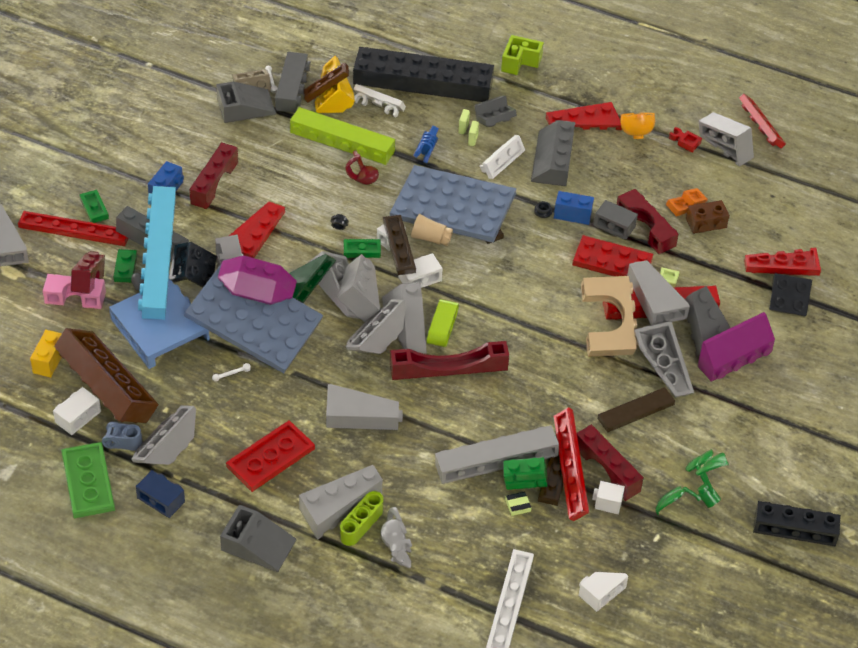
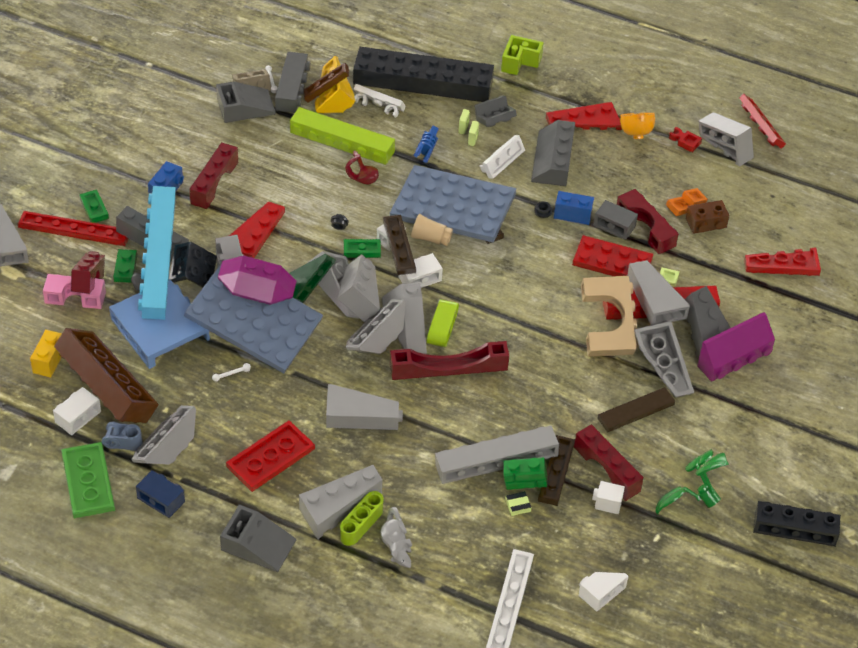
(571, 464): red tile -> none
(790, 294): black bracket -> none

